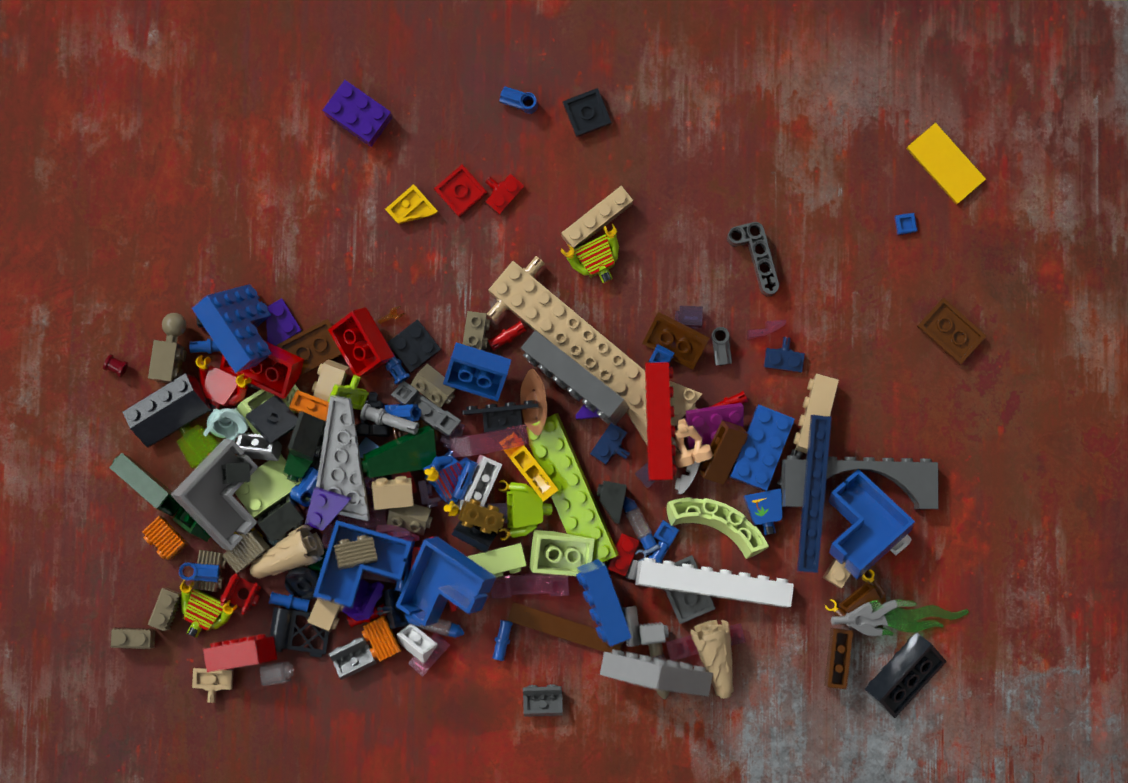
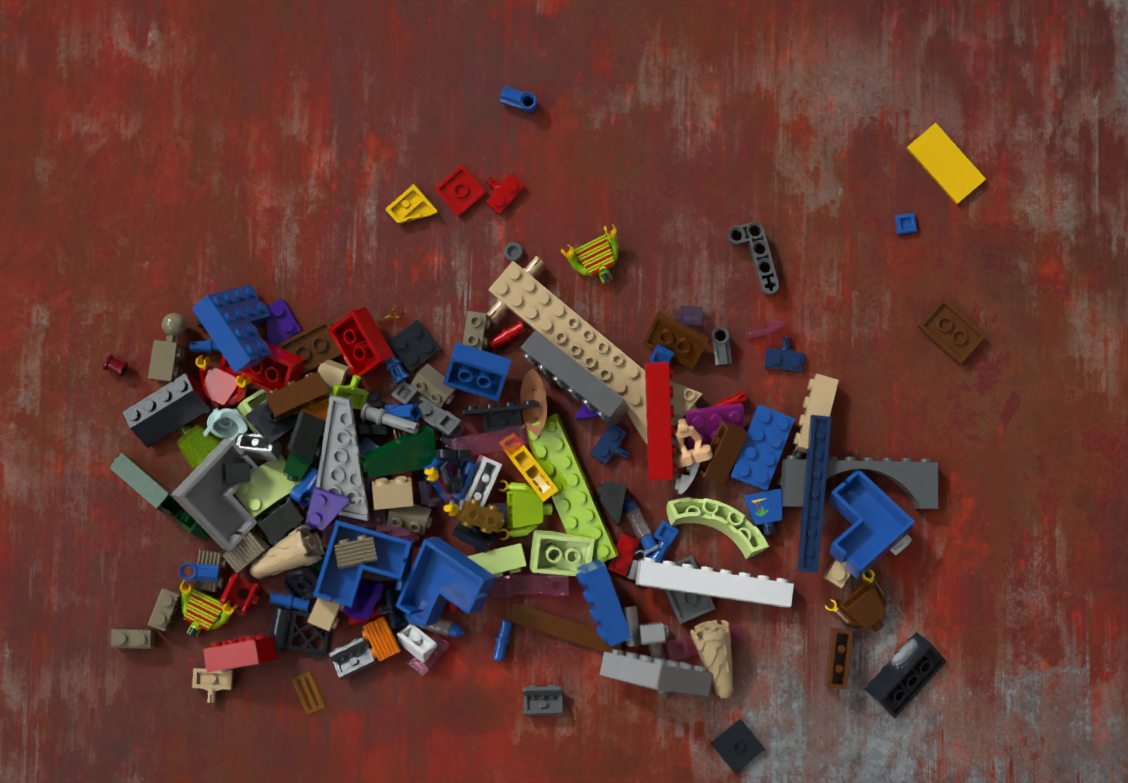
(164, 538): orange brick -> none
(276, 673): clear brick -> none
(297, 395): none -> reddish brown brick
(301, 677): none -> clear yellow tile
(357, 113): dark purple brick -> none
(448, 456): none -> black piece
(513, 252): none -> dark grey tile
(586, 112): black plate -> none
(597, 218): tan brick -> none
(642, 476): clear purple brick -> none
(737, 746): none -> black plate
(889, 614): piece -> none

